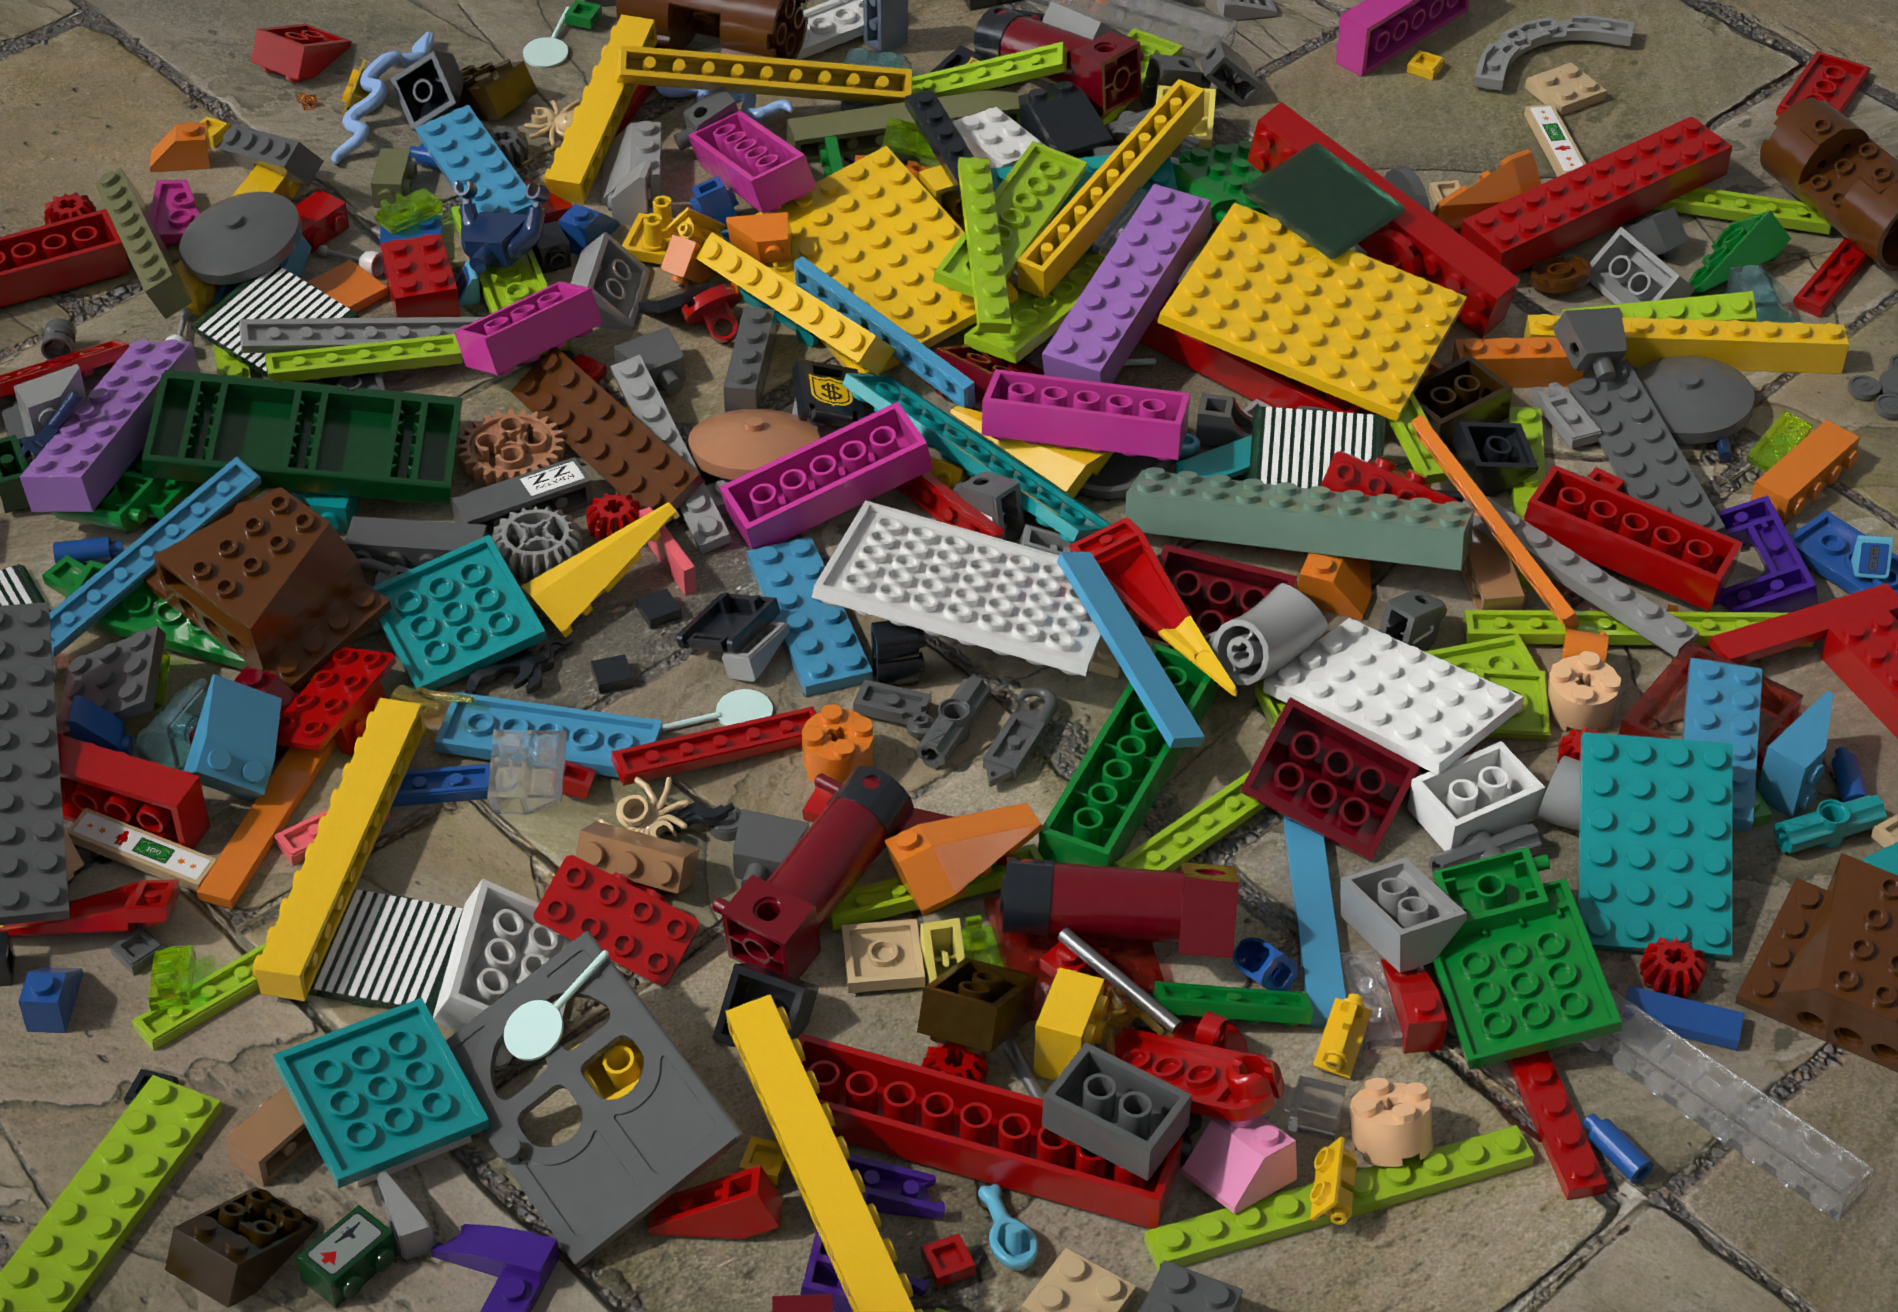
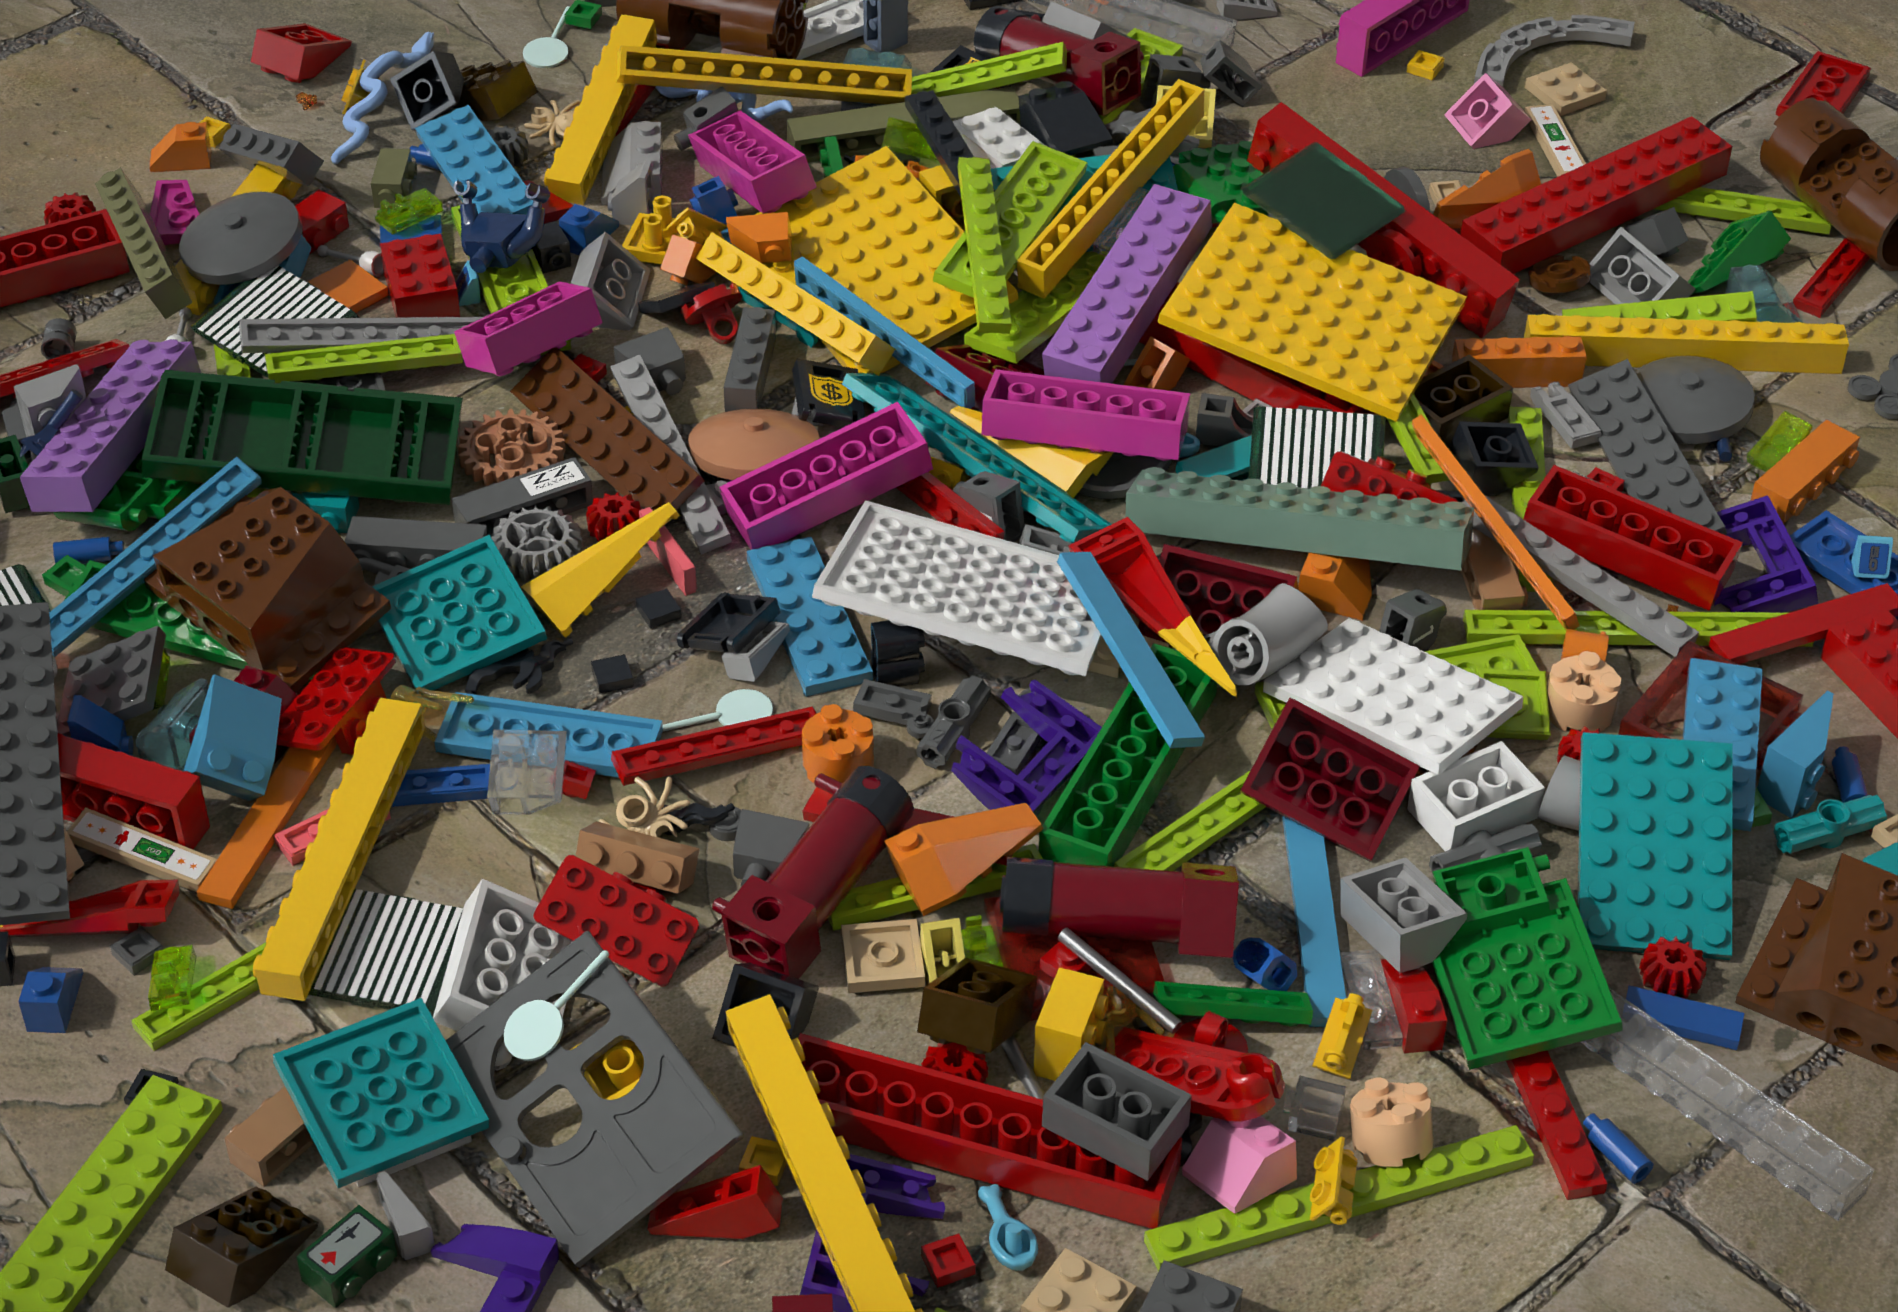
(1068, 739): none -> dark purple wedge
(1157, 367): none -> orange slope
(1487, 114): none -> bright pink slope
(1593, 340): dark grey torso -> none

